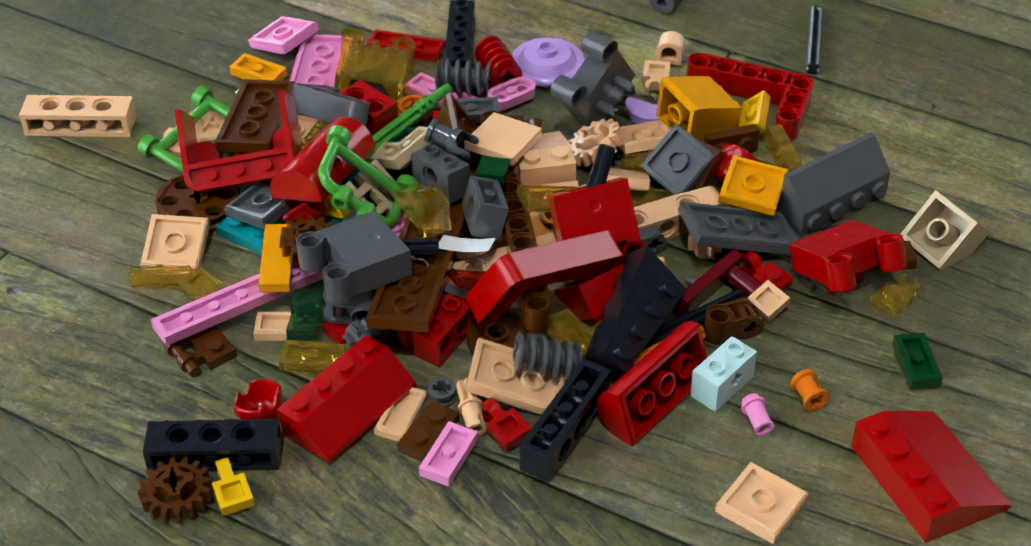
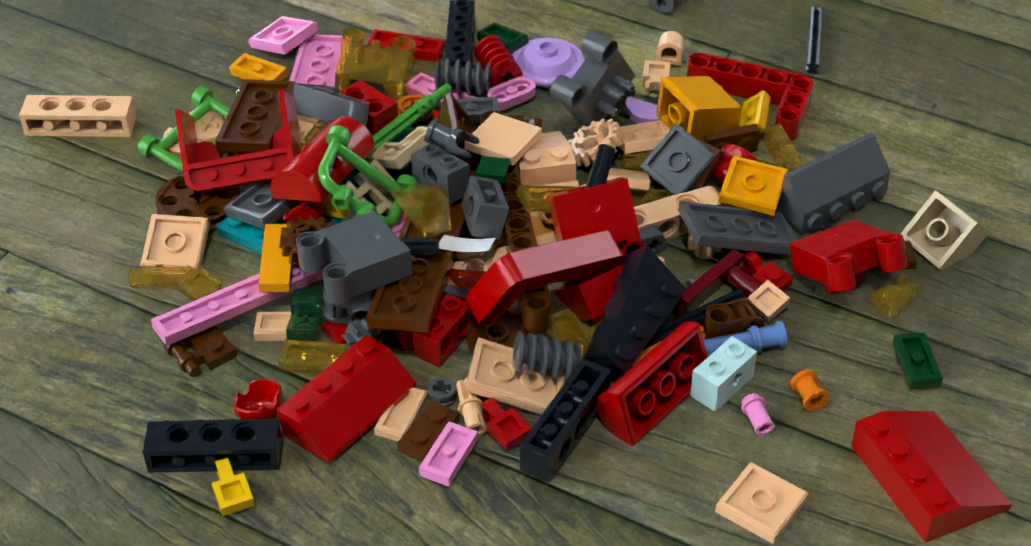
(175, 490): reddish brown gear -> none
(511, 38): none -> dark green tile
(755, 338): none -> medium blue pin

